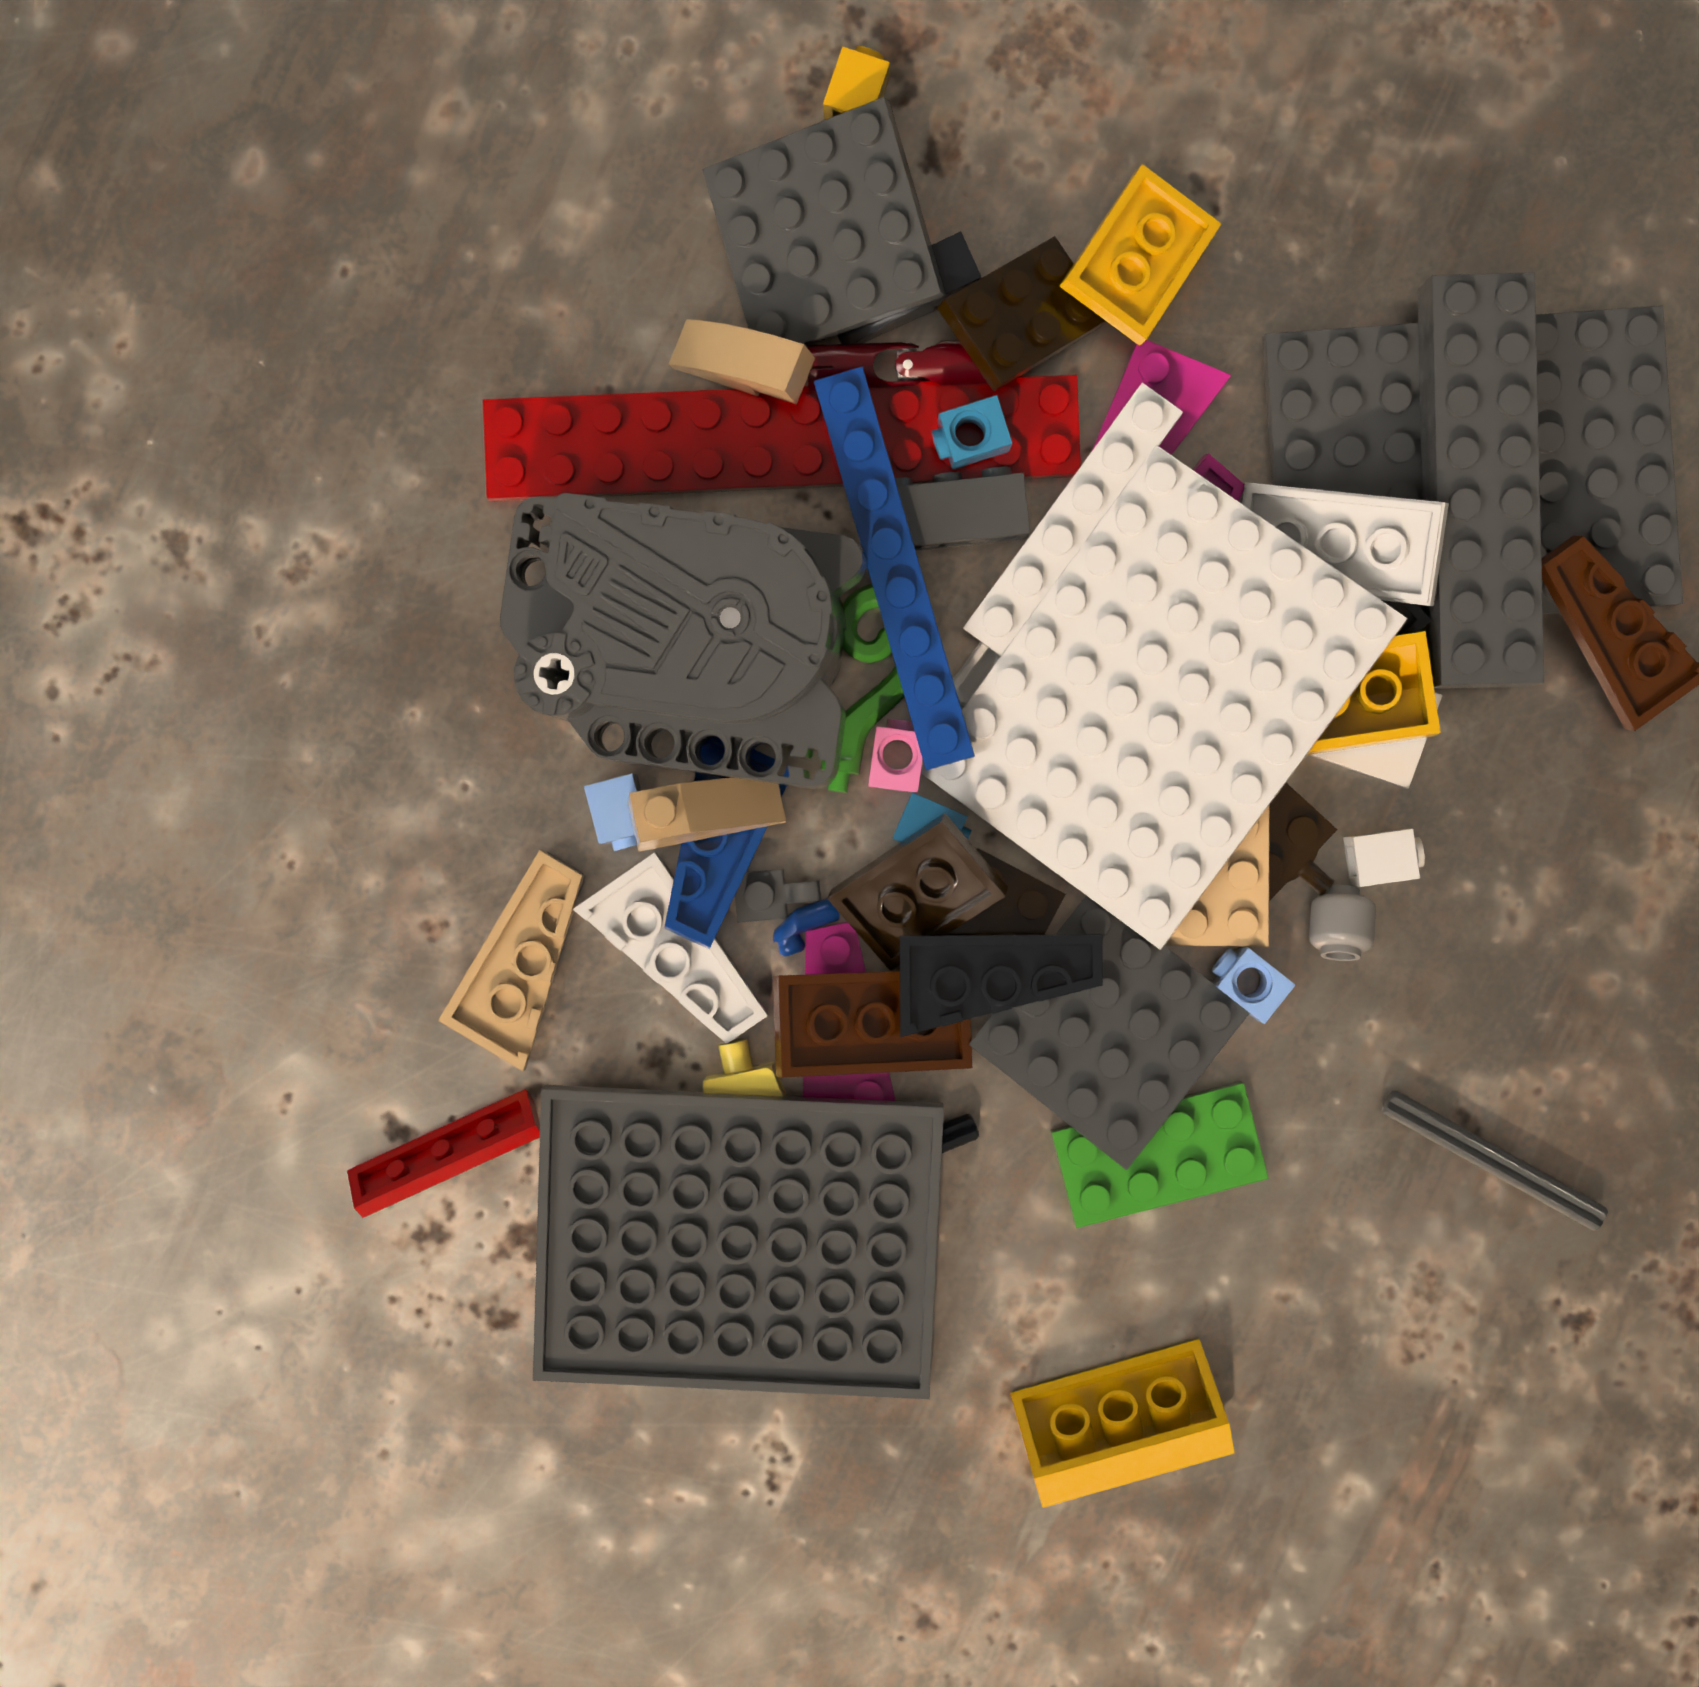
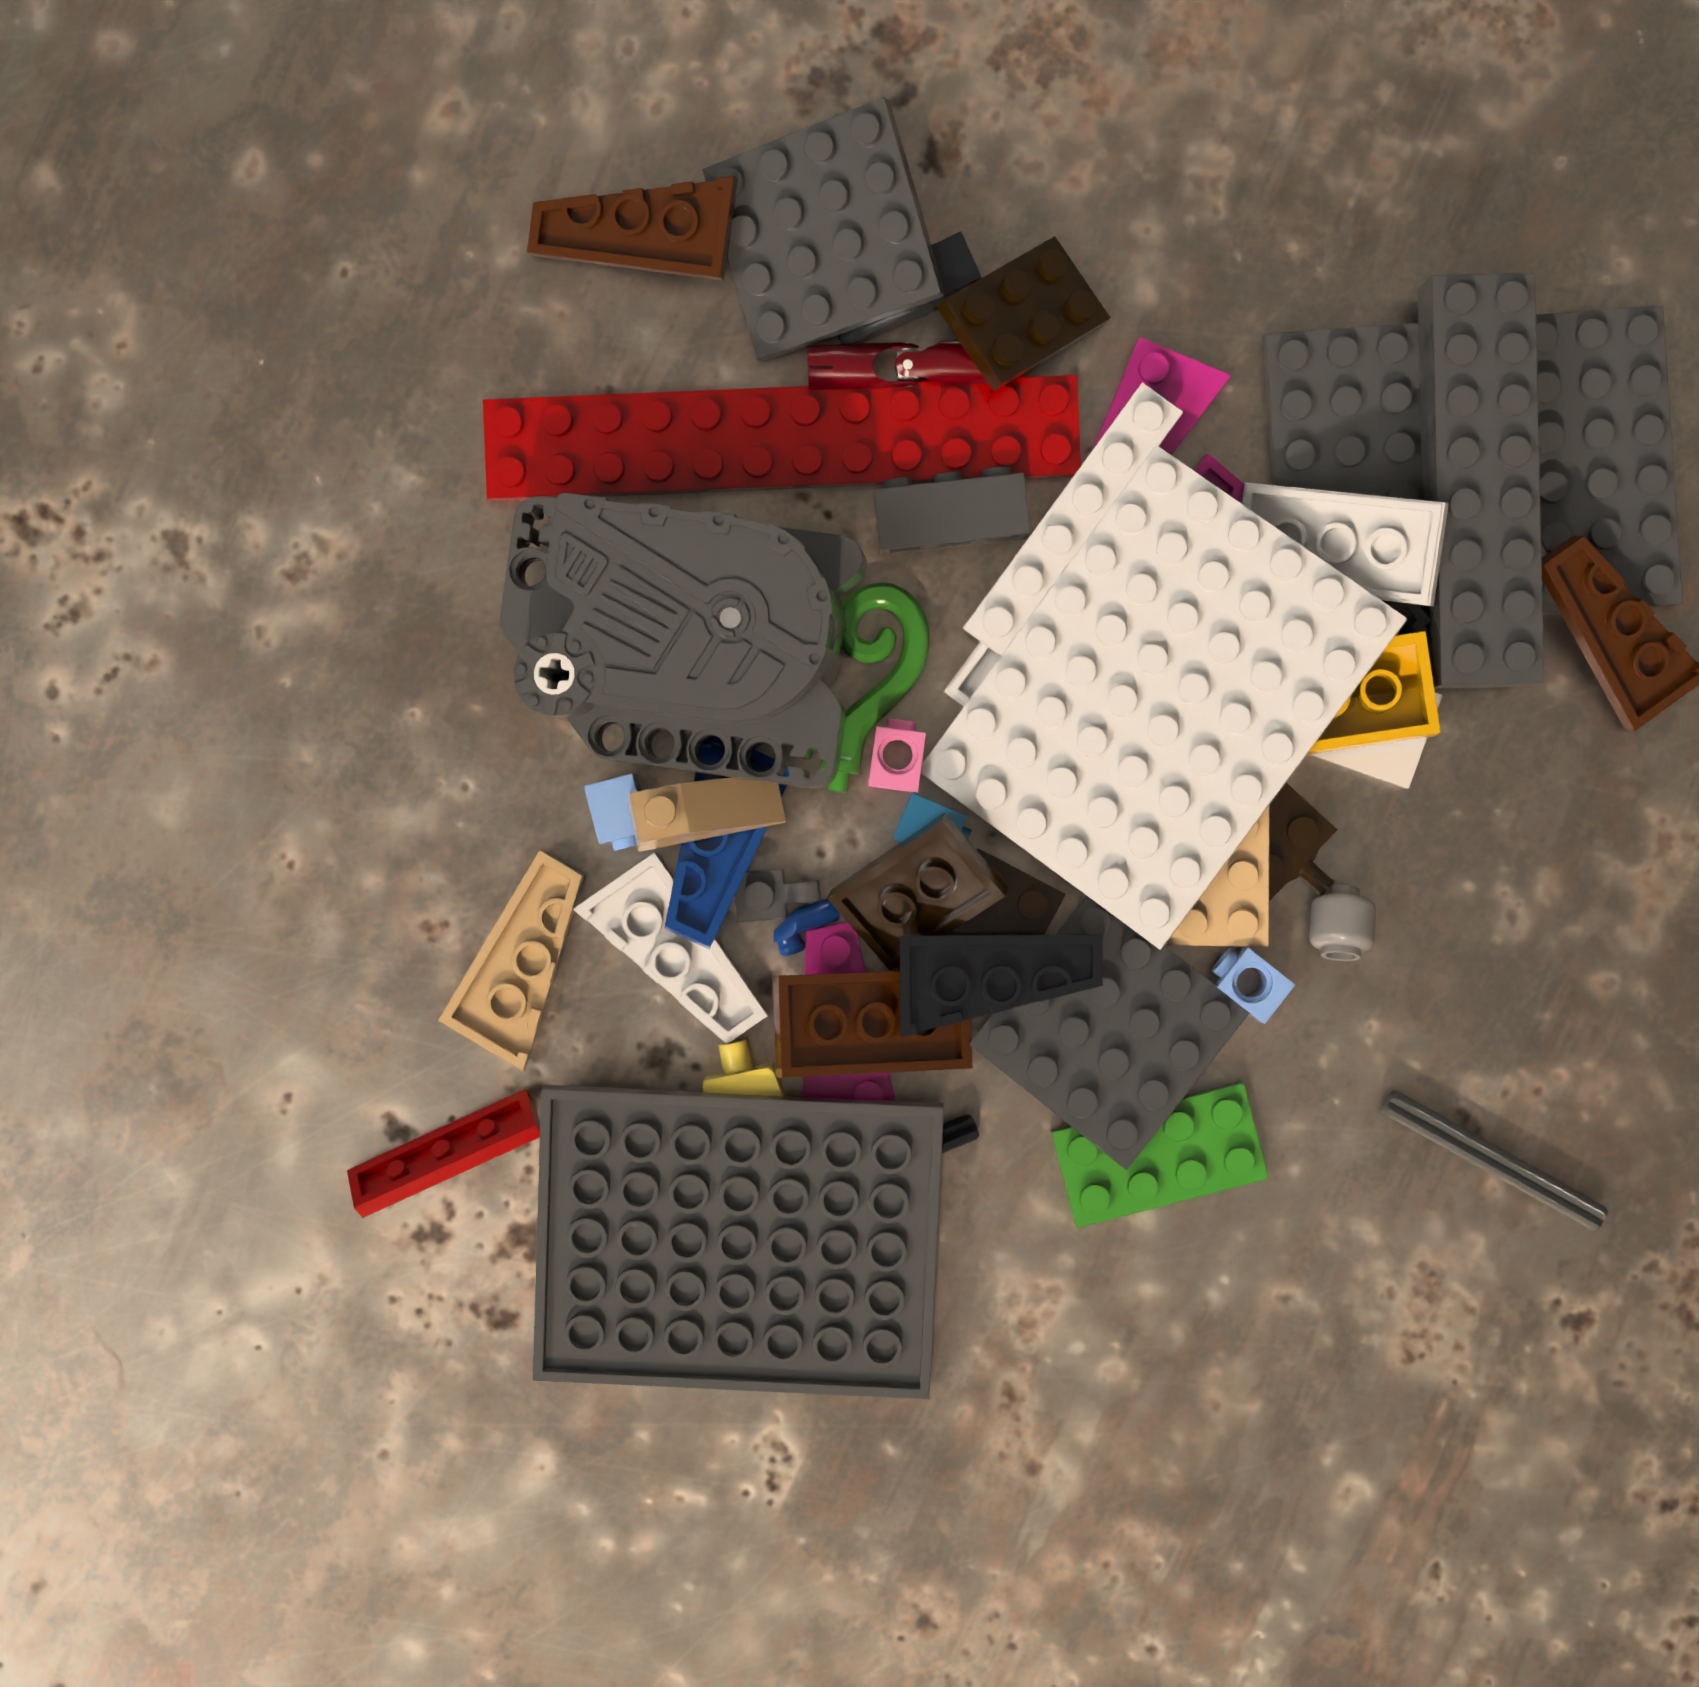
(655, 230): none -> reddish brown wing
(743, 359): tan slope -> none
(857, 80): yellow brick -> none
(894, 568): blue plate -> none
(986, 415): dark azure brick -> none
(1122, 1423): yellow slope -> none
(1140, 255): yellow plate -> none
(1383, 857): white brick -> none

